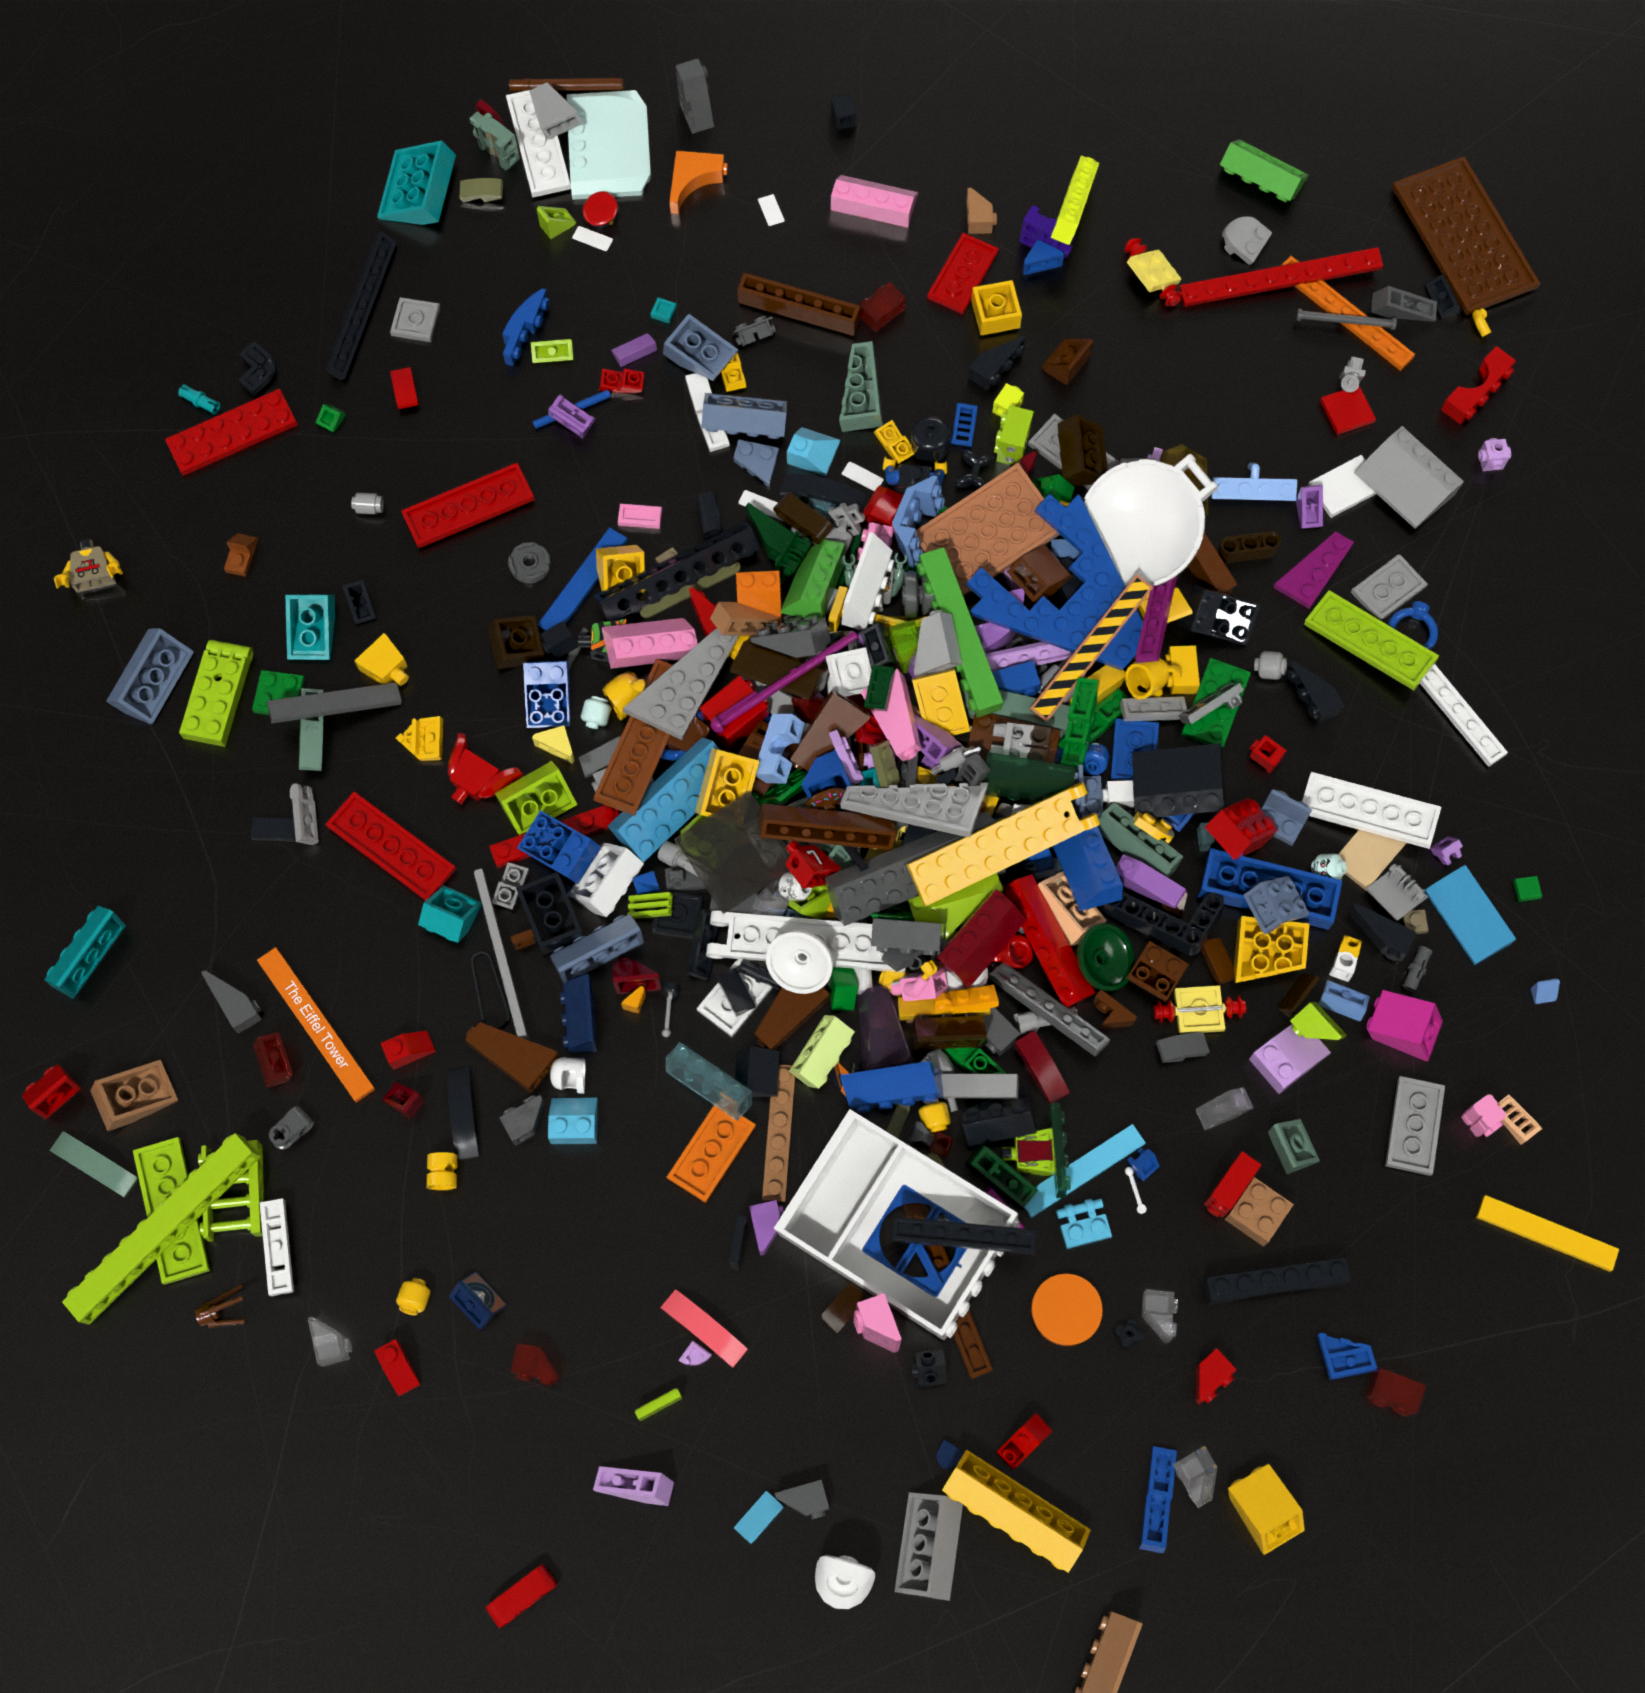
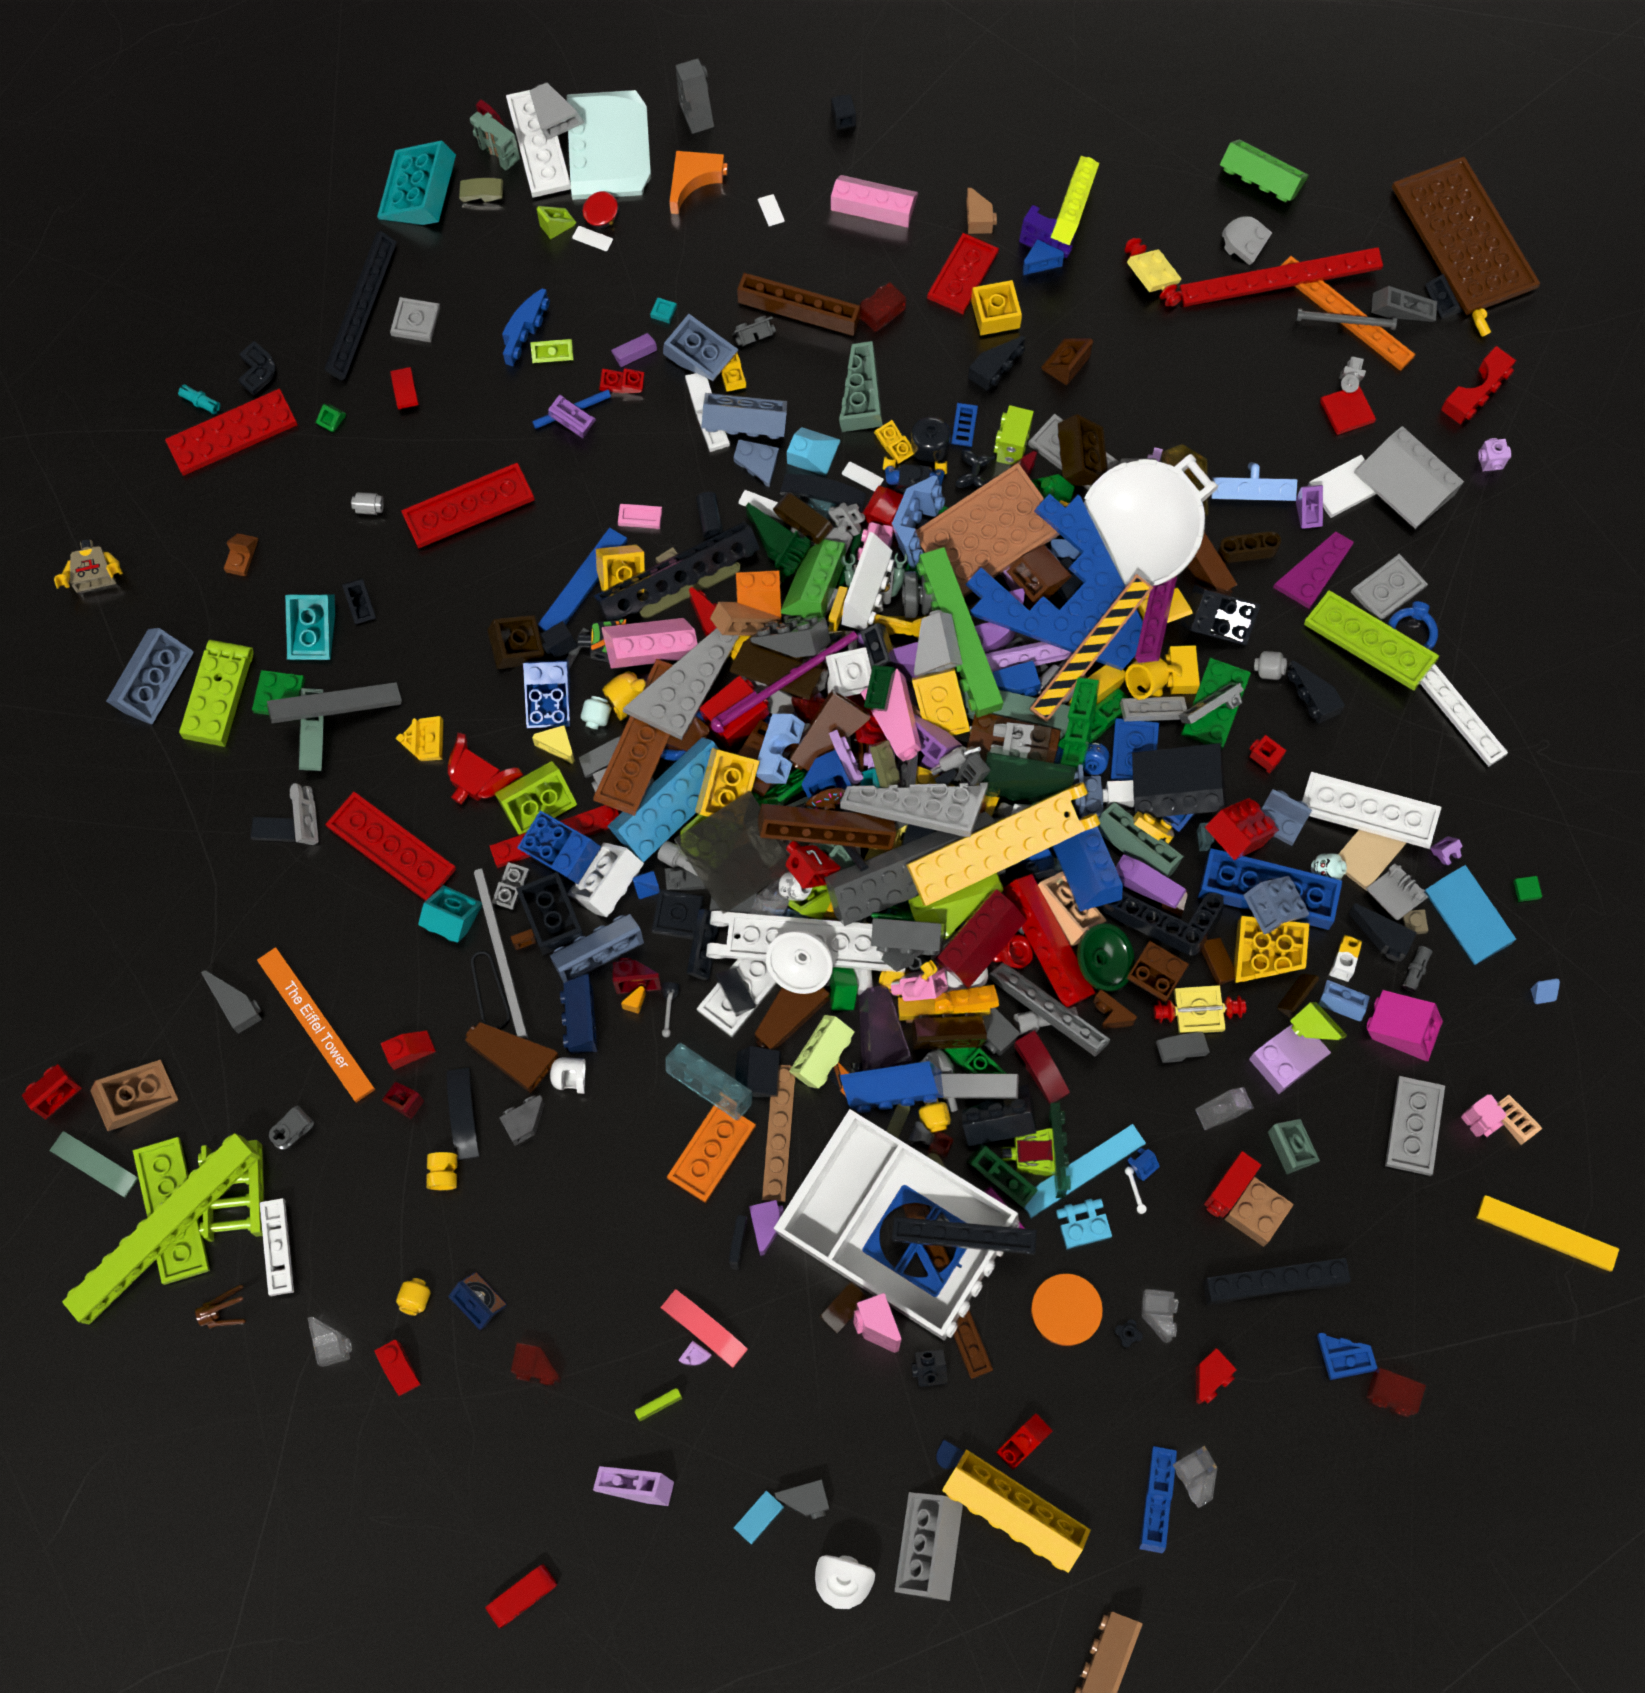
(85, 951): teal slope -> none
(273, 1059): clear red brick -> none
(383, 662): yellow torso -> none
(532, 573): dark grey tile -> none
(573, 1121): medium azure slope -> none
(587, 84): reddish brown axle -> none
(650, 897): lime tile -> none
(758, 973): black pin -> none
(905, 643): clear neon green slope -> none
(1008, 396): neon yellow brick -> none
(1267, 1508): yellow slope -> none

